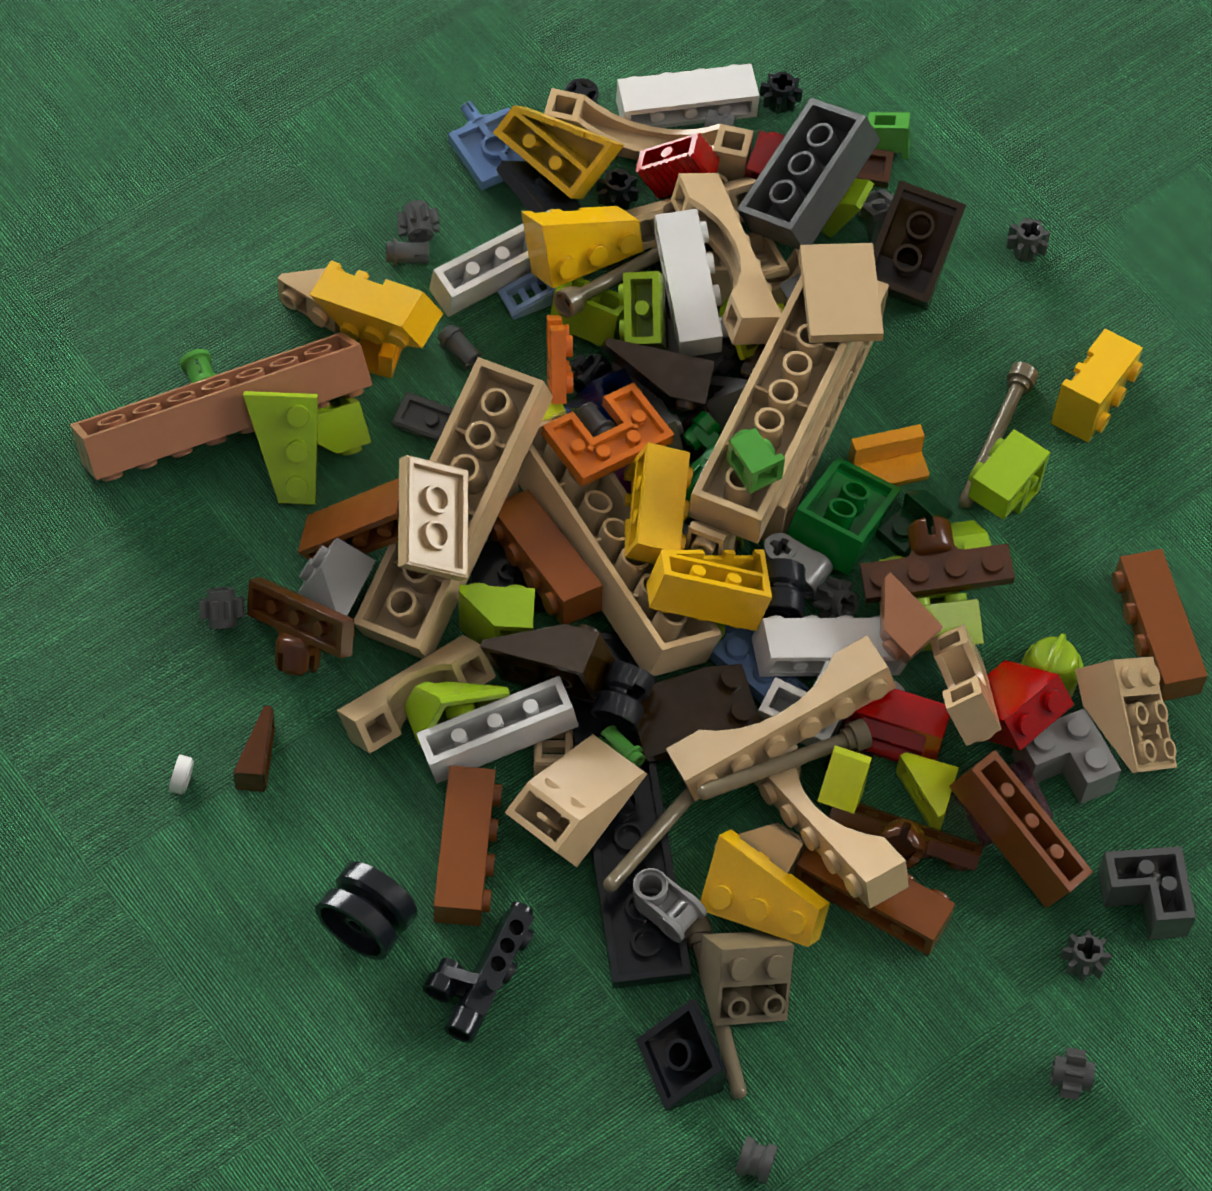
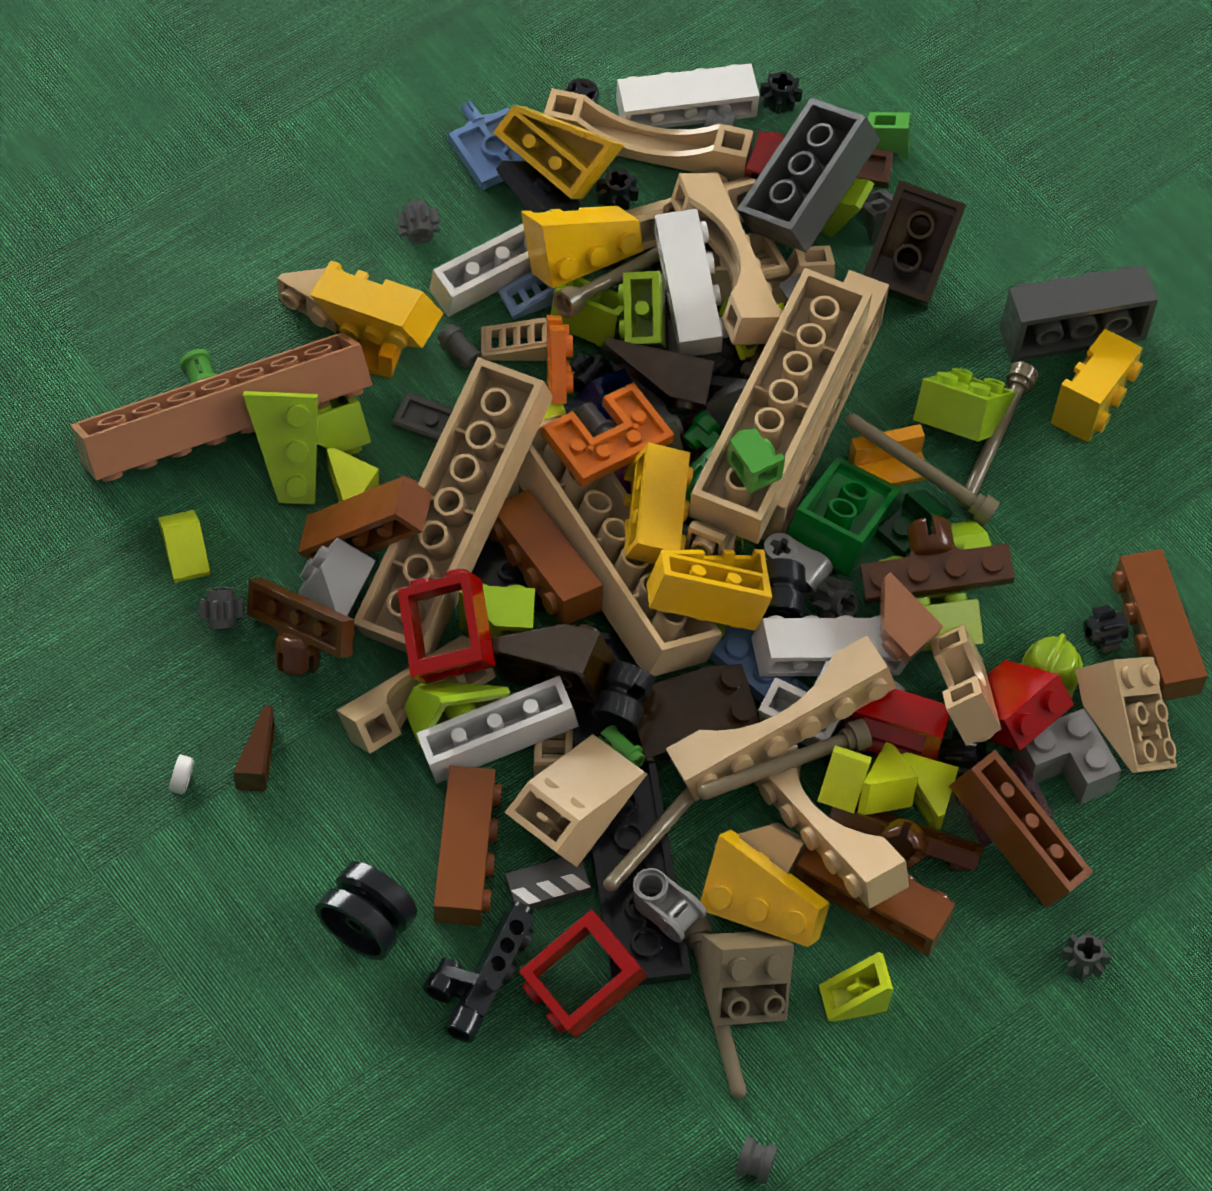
(184, 546): none -> neon yellow slope
(350, 474): none -> neon yellow slope
(406, 252): dark grey pin -> none
(433, 518): tan tile -> none
(454, 663): none -> red window
(517, 352): none -> tan slope
(547, 883): none -> dark grey tile
(630, 976): none -> red window
(663, 163): red brick -> none
(683, 1057): black slope -> none
(841, 292): tan tile -> none
(858, 990): none -> neon yellow slope
(888, 784): none -> neon yellow slope
(958, 754): none -> black gear
(963, 403): none -> lime slope
(979, 506): none -> dark tan piece
(1009, 475): lime brick -> none
(1028, 239): dark grey gear -> none
(1072, 1073): dark grey gear -> none
(1074, 311): none -> dark grey brick
(1105, 629): none -> black gear
(1156, 881): dark grey brick -> none

